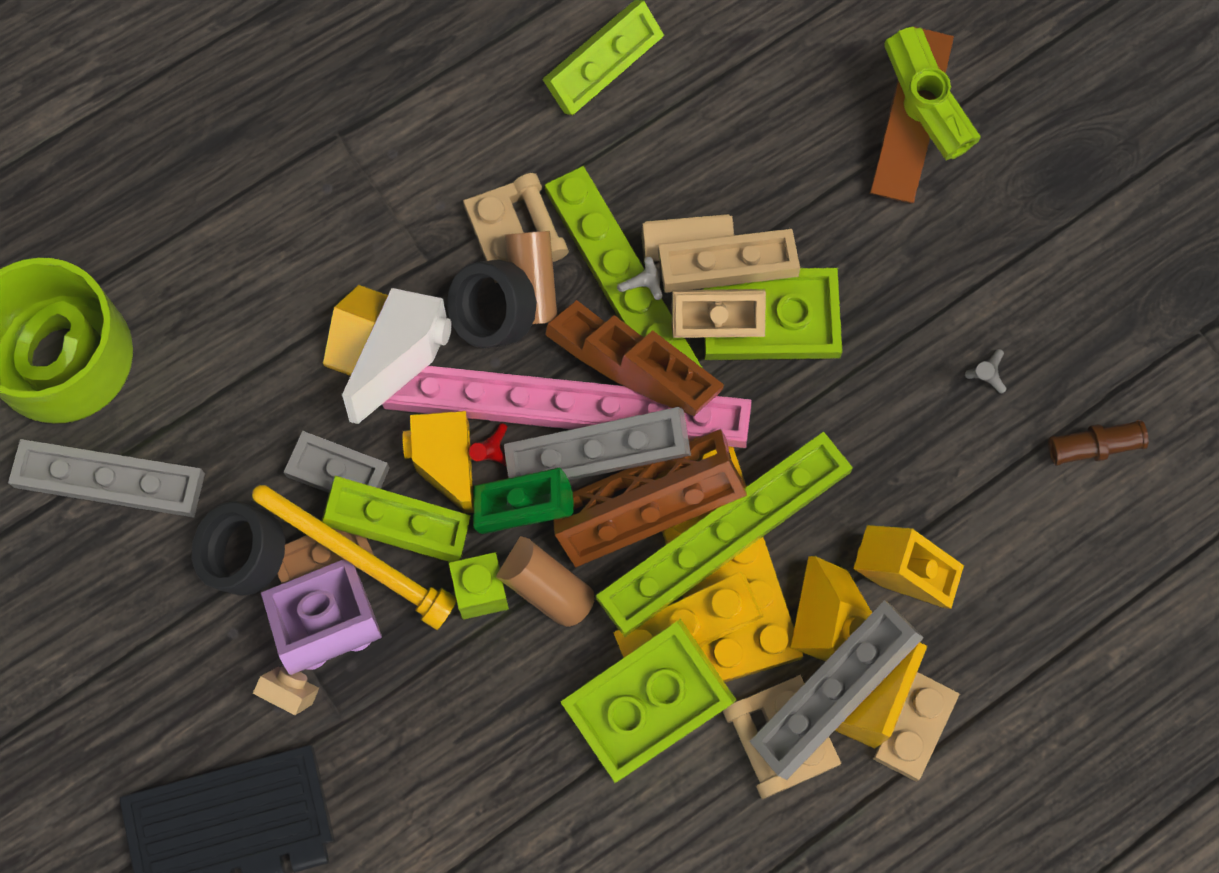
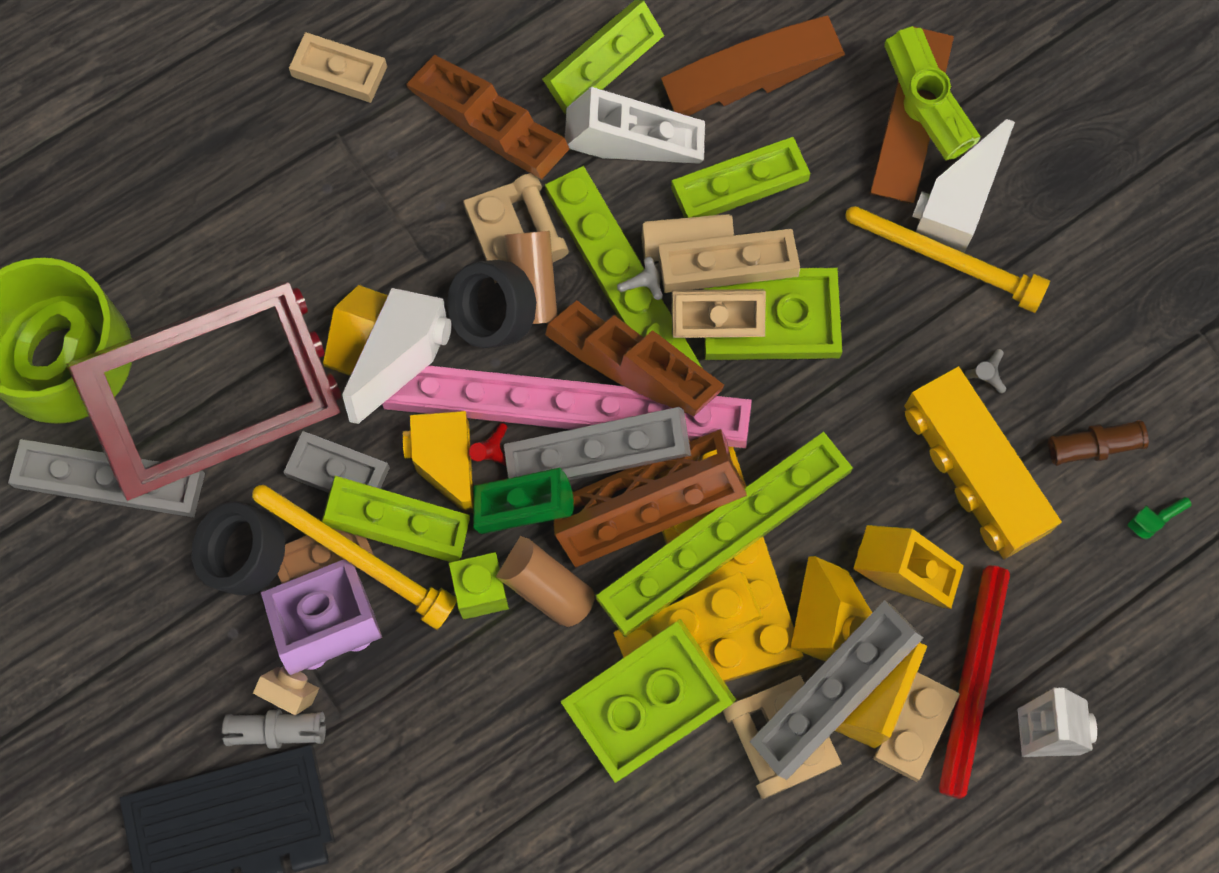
(112, 430): none -> door
(274, 729): none -> light grey pin
(338, 67): none -> tan plate
(488, 117): none -> dark orange slope
(632, 130): none -> white slope
(741, 180): none -> lime plate
(752, 65): none -> dark orange slope
(961, 192): none -> white slope
(974, 682): none -> red axle
(980, 463): none -> yellow brick
(1026, 290): none -> yellow piece
(1056, 725): none -> white slope
(1147, 522): none -> green hand

